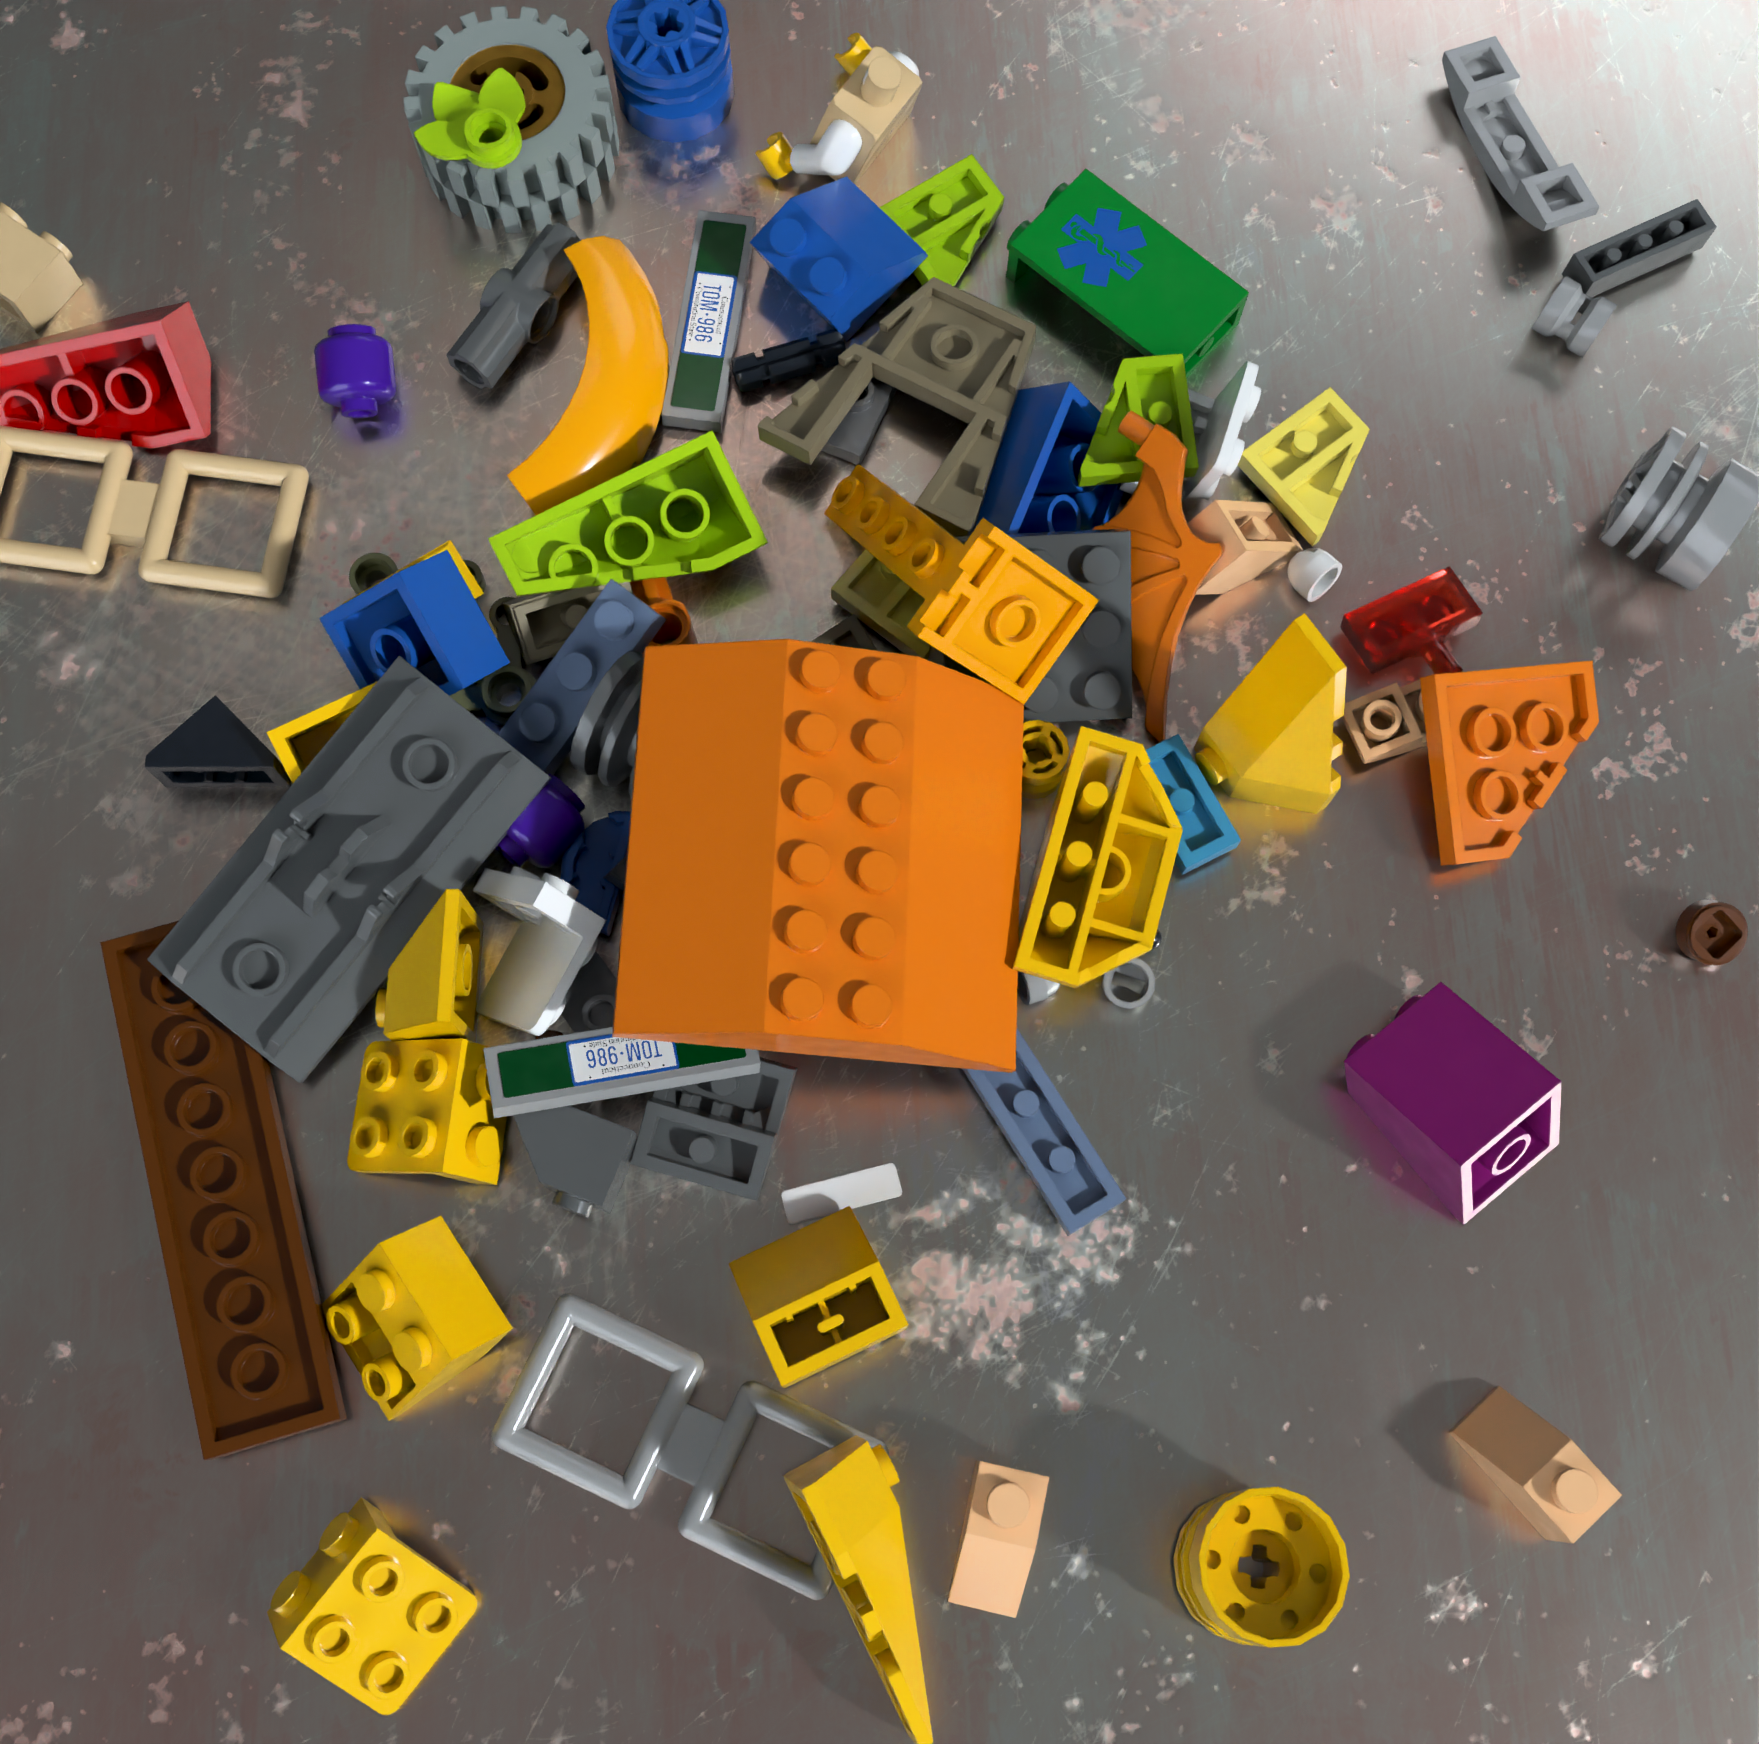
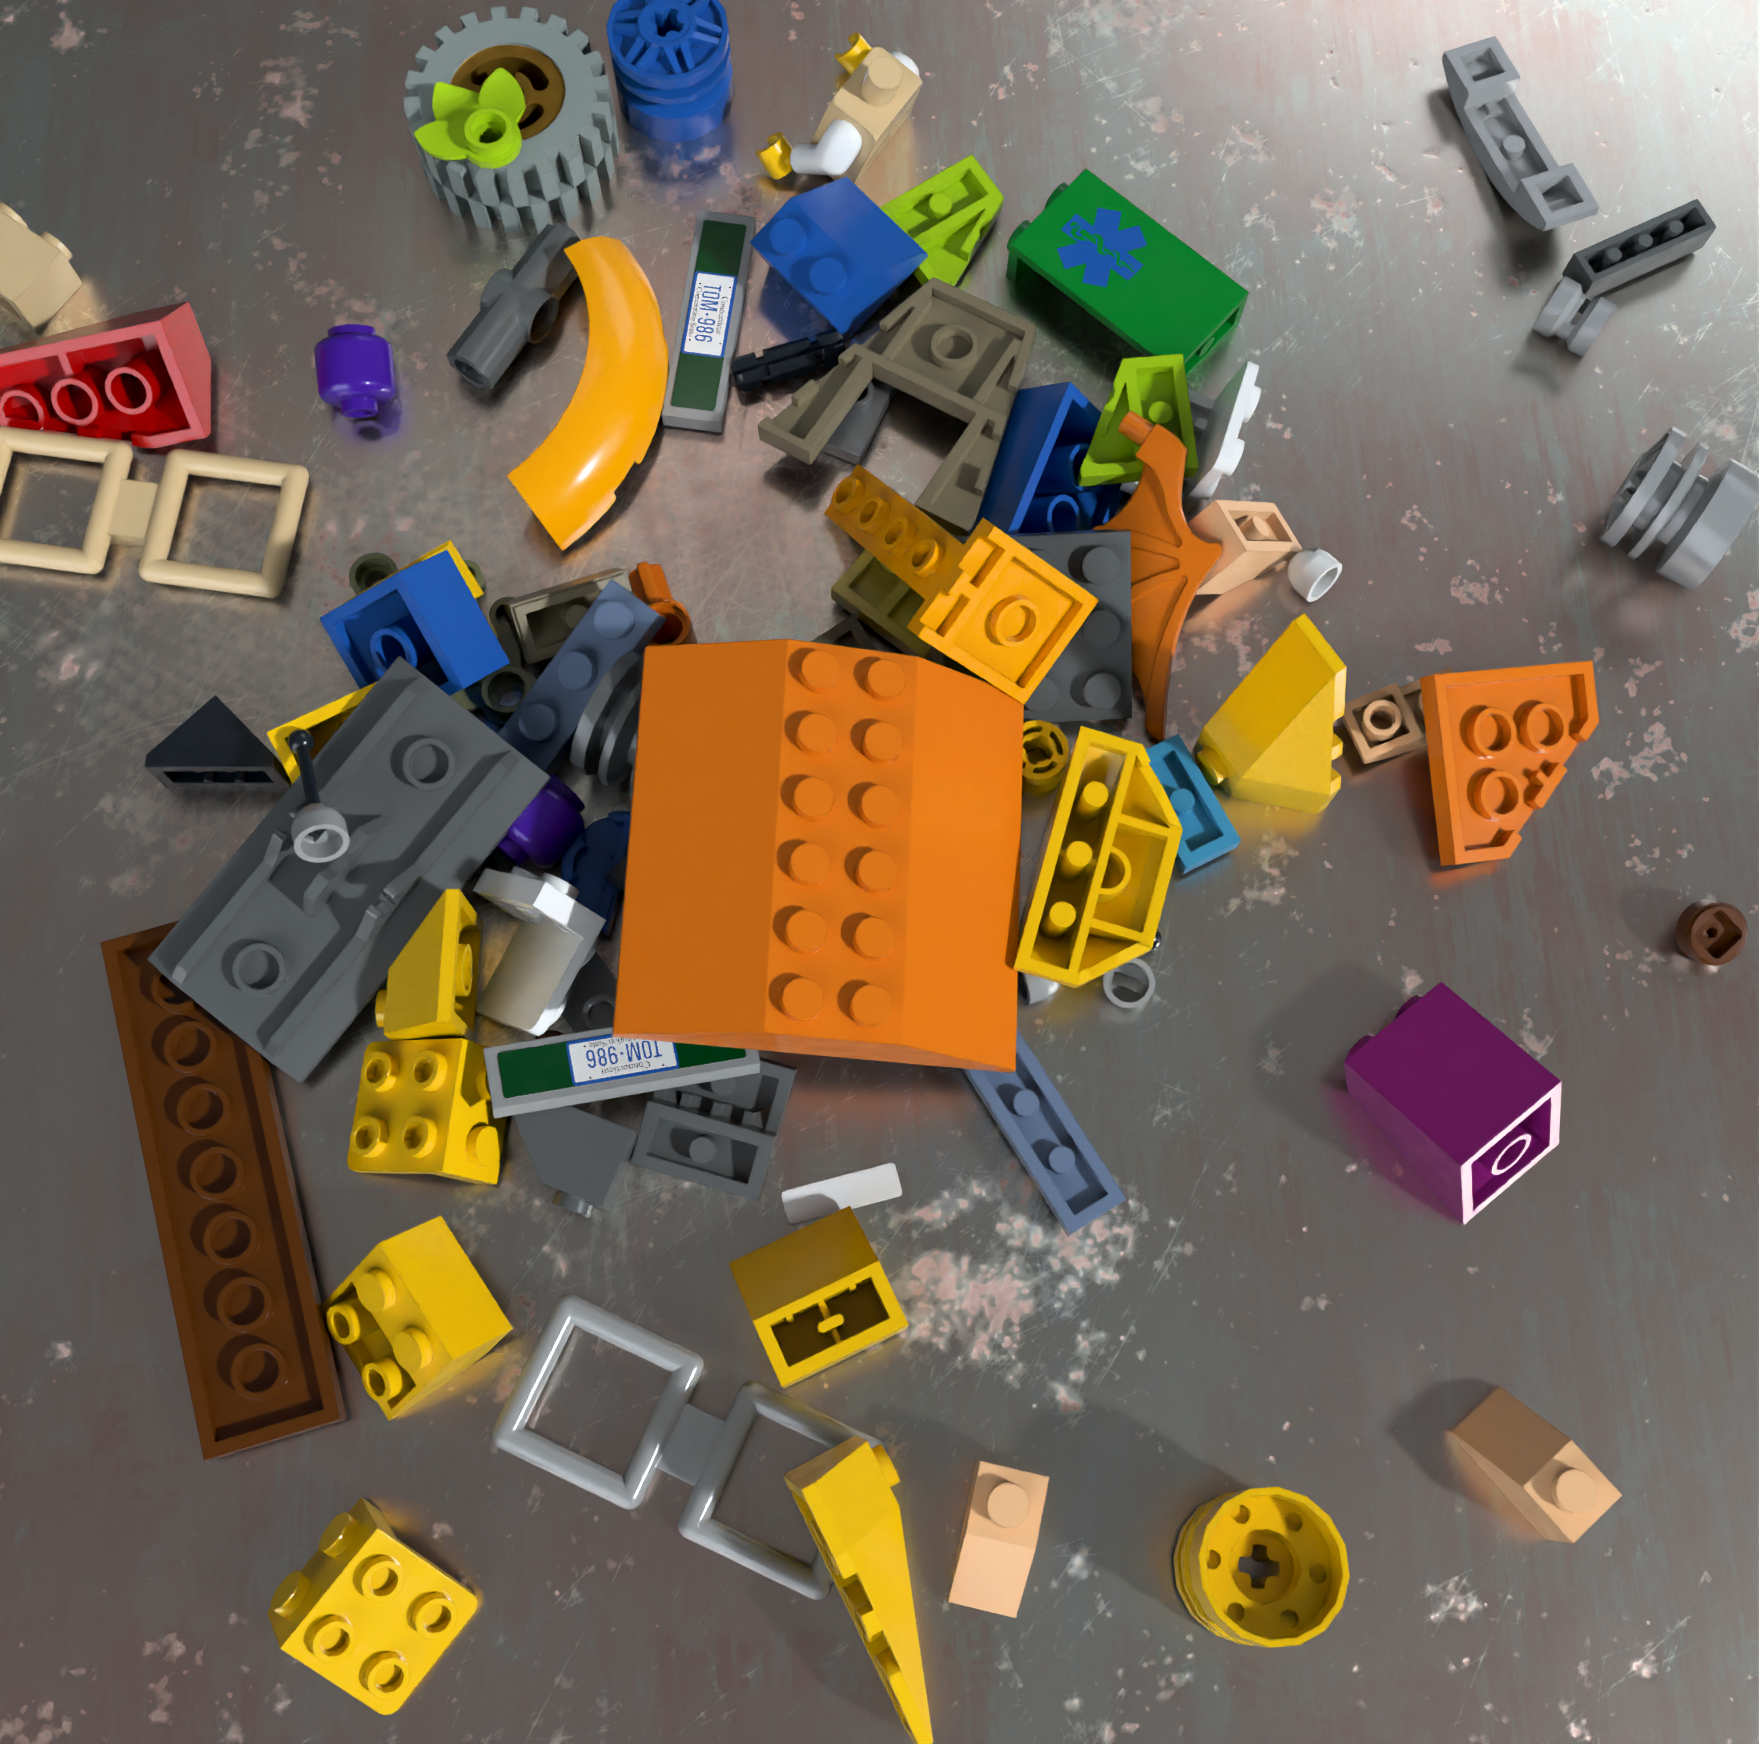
(326, 824): none -> light grey hinge
(645, 524): lime wedge -> none
(1307, 462): light yellow wing -> none
(1413, 623): clear red plate -> none

